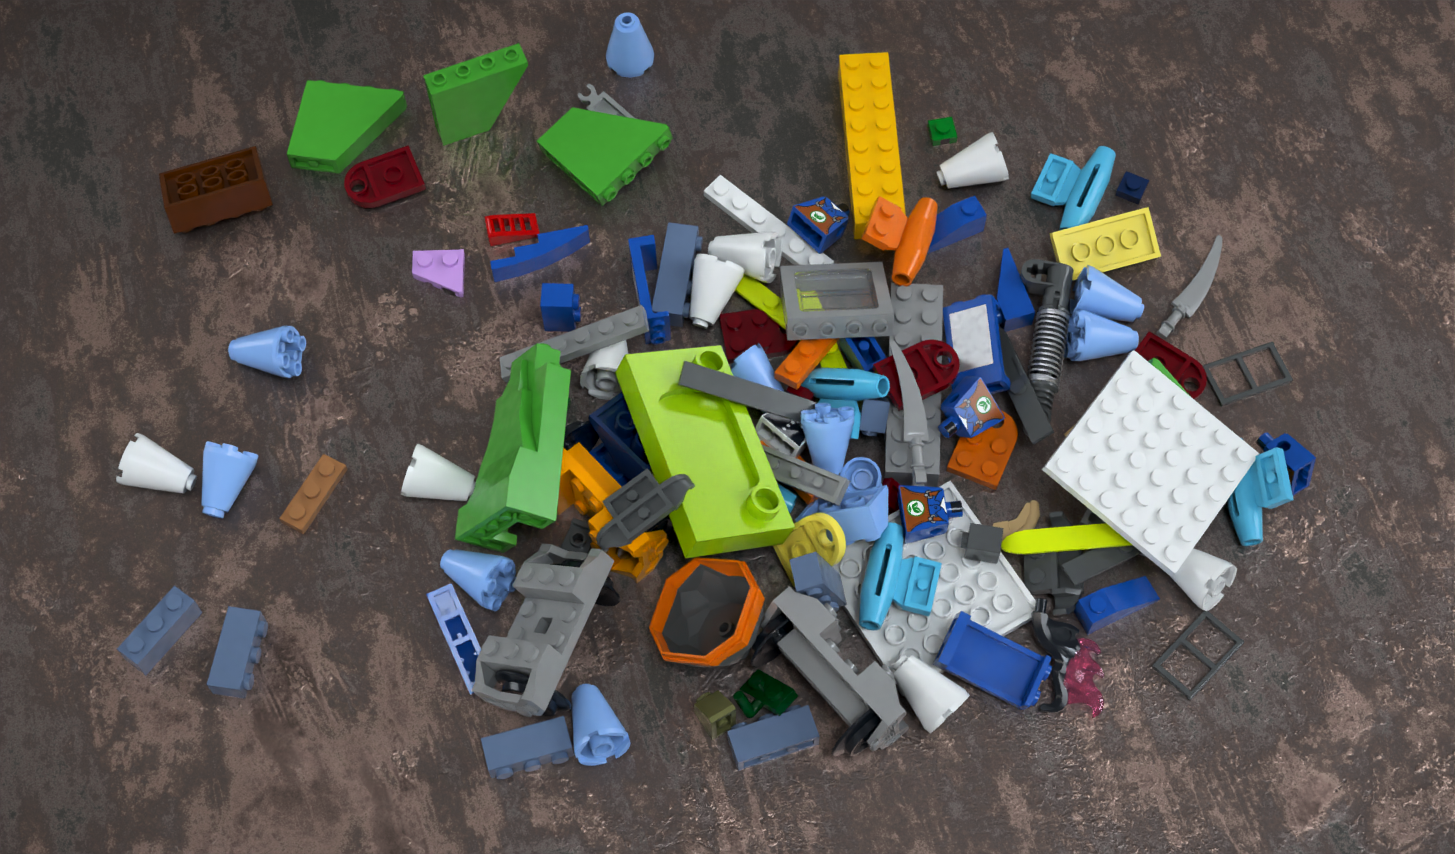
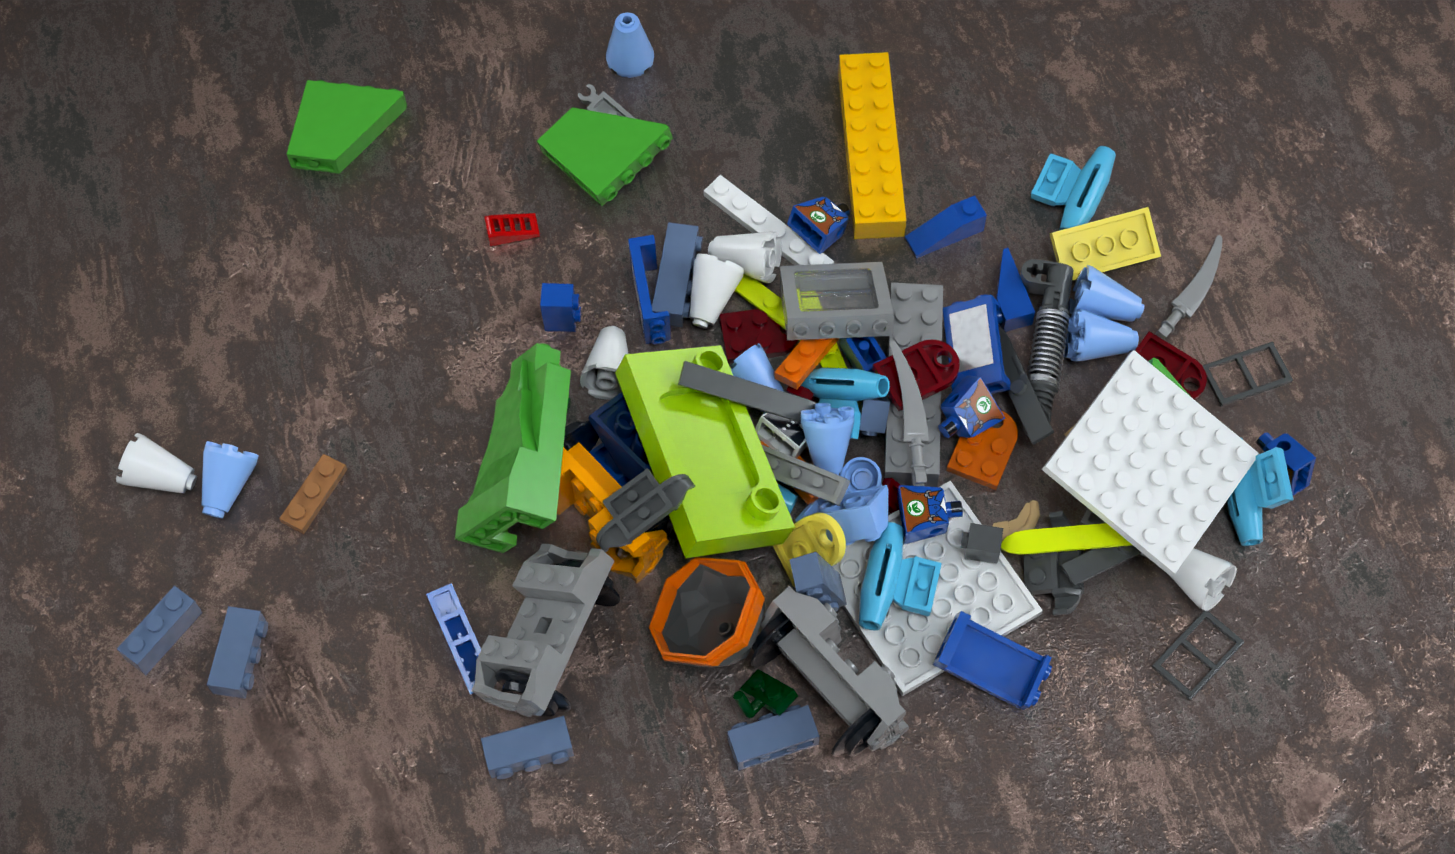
(214, 190): reddish brown slope -> none
(271, 351): light blue cone -> none
(384, 178): dark red plate -> none
(436, 477): white cone -> none
(441, 269): lavender wing -> none
(473, 92): bright green slope -> none
(481, 575): light blue cone -> none
(550, 249): blue slope -> none
(578, 530): dark grey brick -> none
(589, 337): light grey plate -> none
(596, 727): light blue cone -> none
(715, 713): olive slope -> none
(908, 236): orange plate -> none
(928, 691): white cone -> none
(942, 131): green plate -> none
(974, 165): white cone -> none
(1072, 665): piece -> none
(1114, 603): blue slope -> none
(1132, 187): dark blue plate -> none

